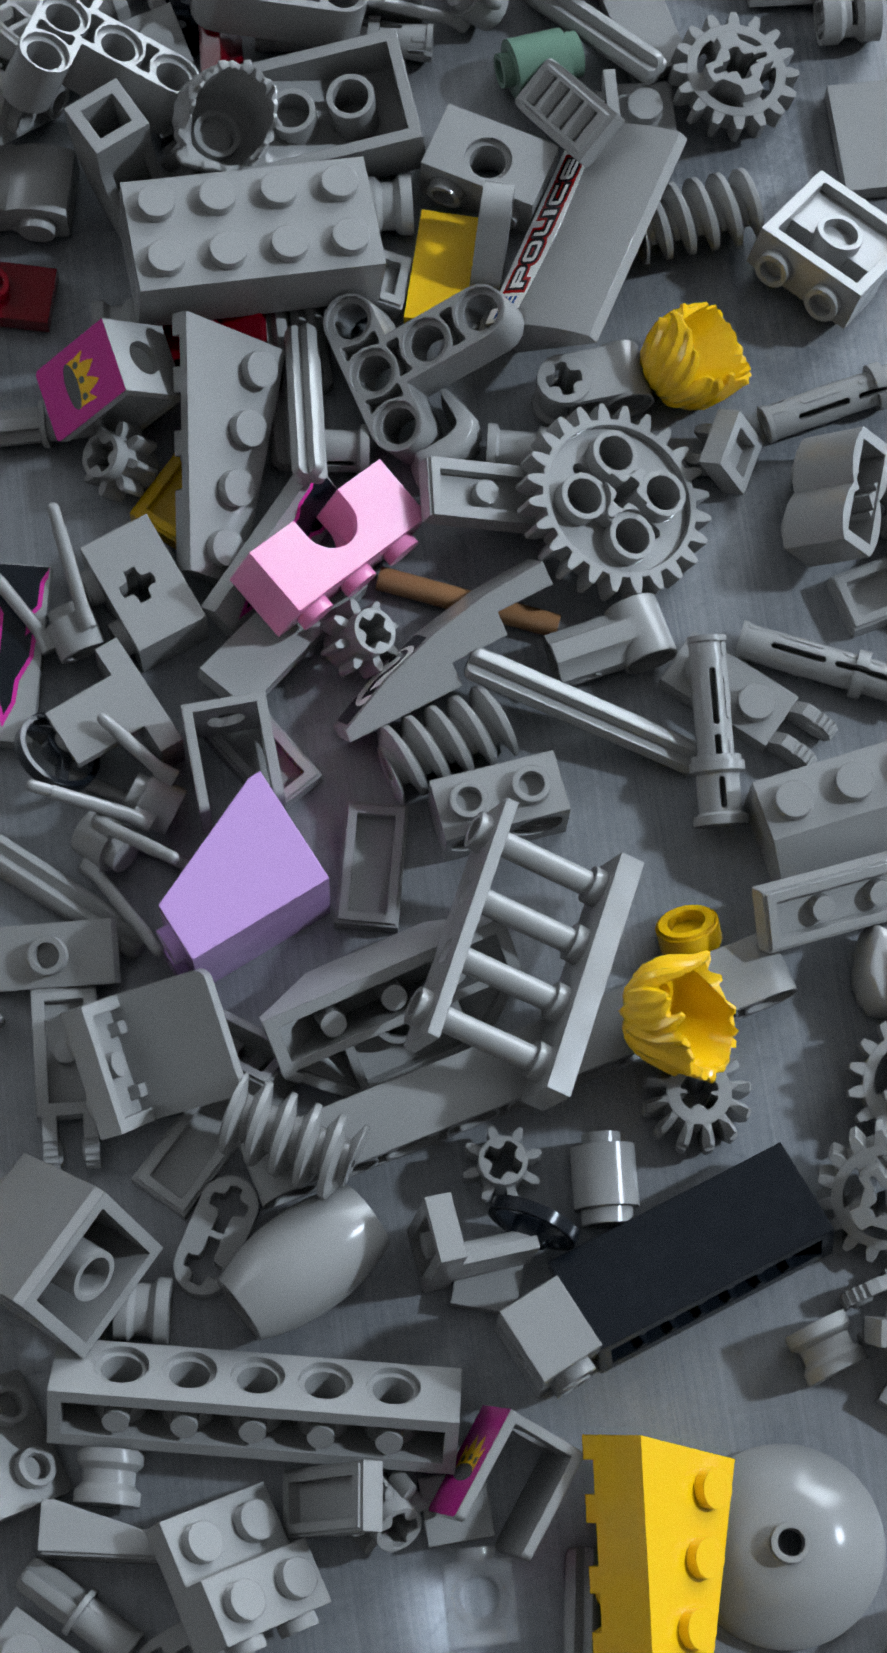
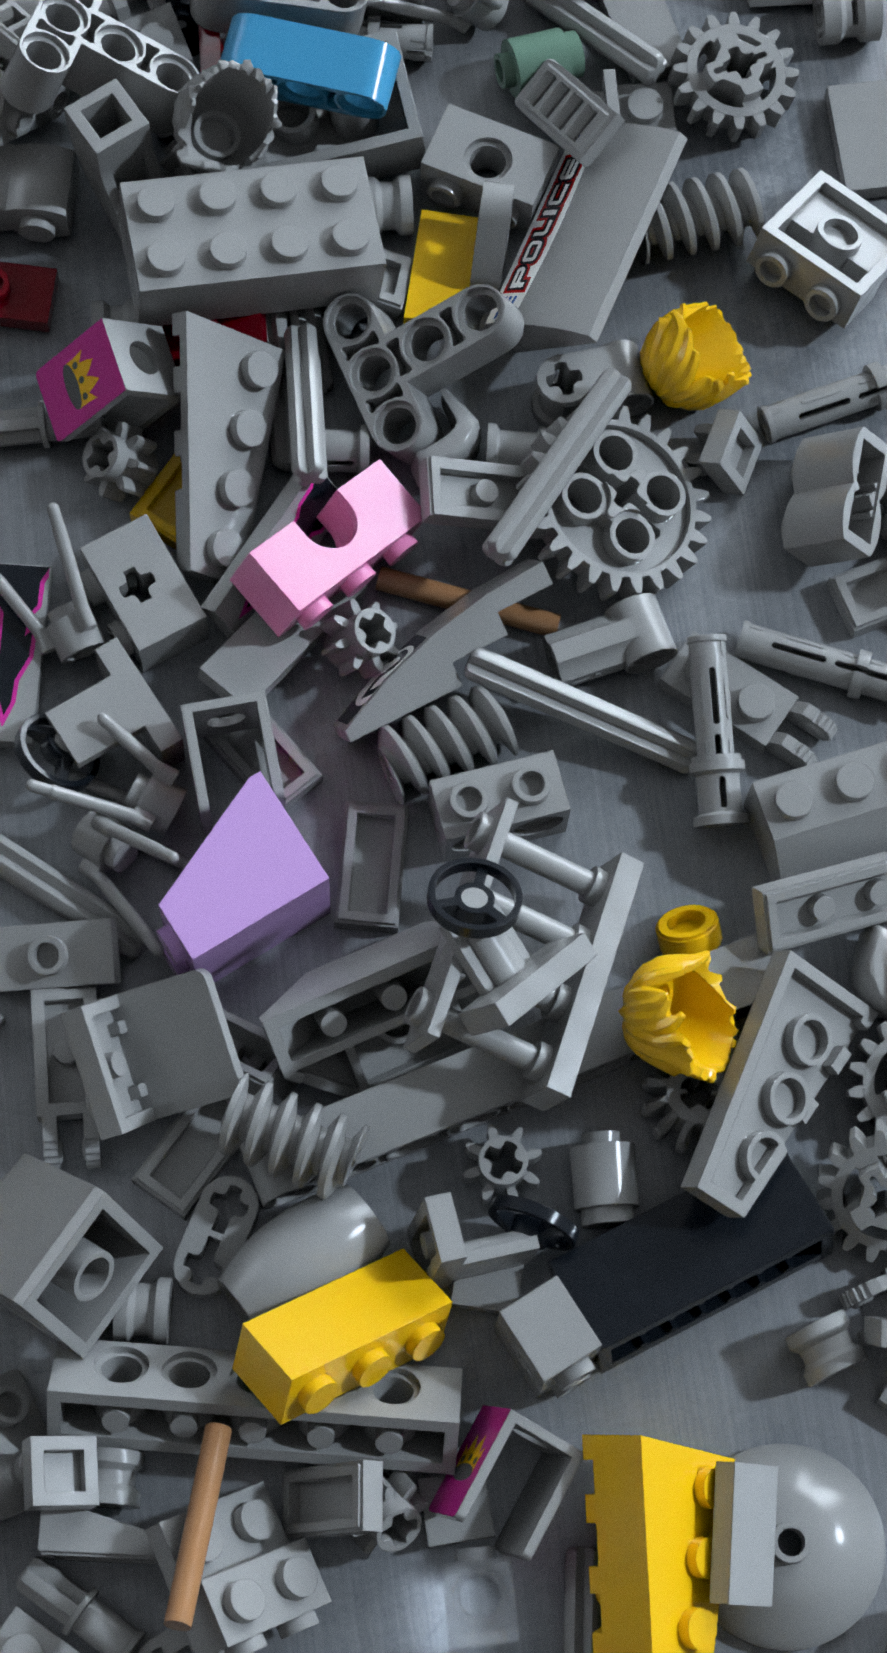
(60, 1473): none -> light grey tile
(197, 1527): none -> medium nougat bar
(316, 64): none -> dark azure beam
(342, 1336): none -> yellow brick
(492, 952): none -> light grey piece
(557, 467): none -> light grey axle
(743, 1534): none -> light grey tile
(779, 1065): none -> light grey wing

